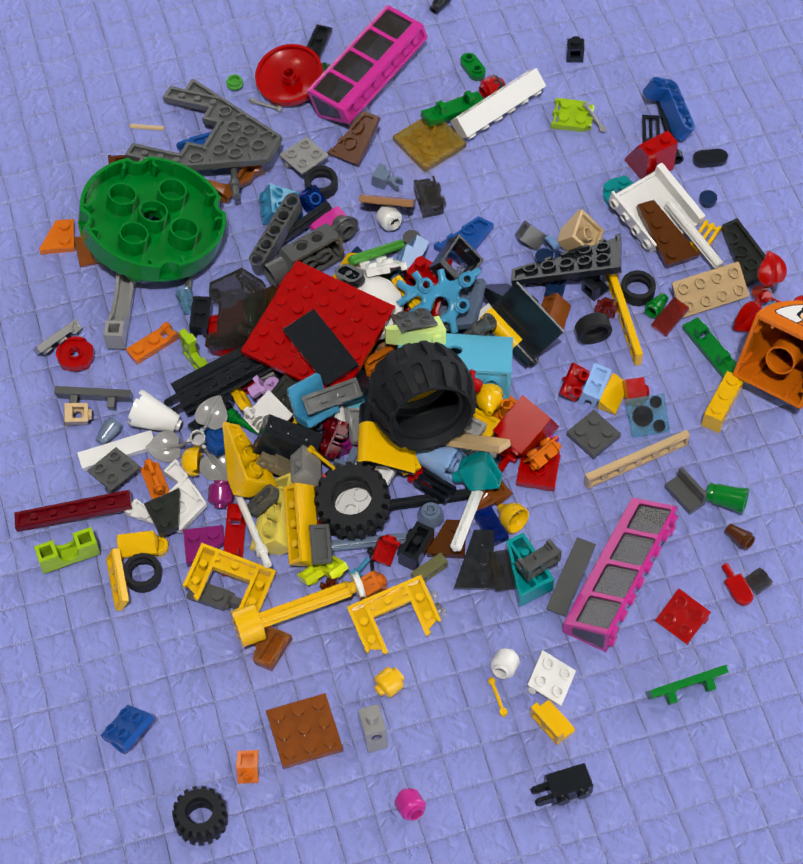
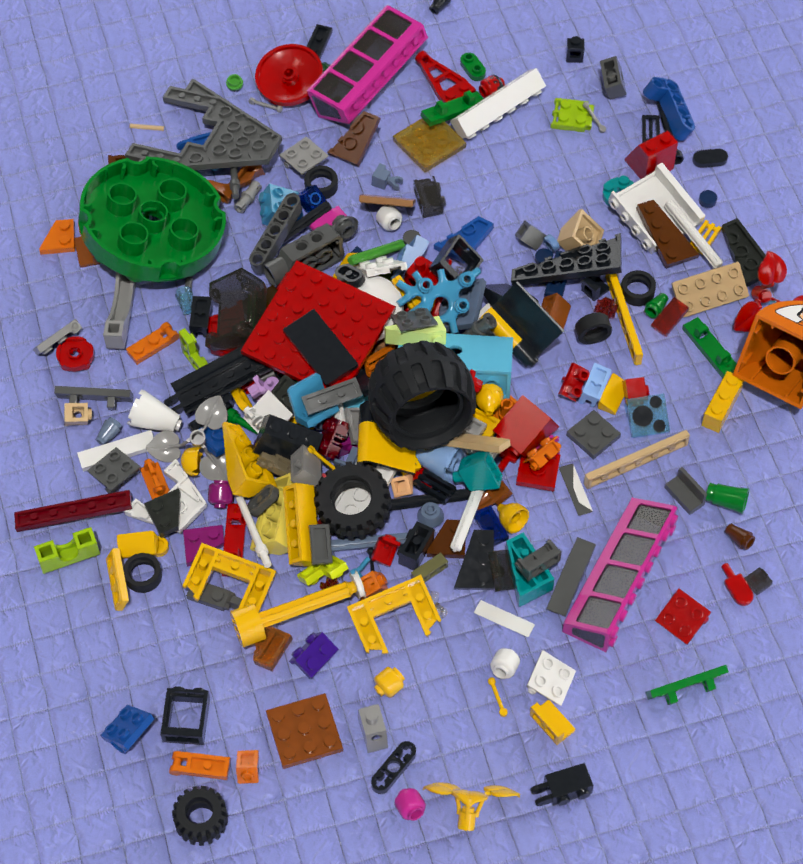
(185, 735): none -> black window
(200, 765): none -> orange plate
(247, 196): none -> light grey pin
(313, 654): none -> dark purple bracket
(402, 485): none -> light nougat slope
(407, 759): none -> black beam
(428, 64): none -> red plate
(467, 814): none -> yellow plant
(504, 618): none -> white sticker
(575, 489): none -> dark grey sticker
(613, 77): none -> dark grey brick

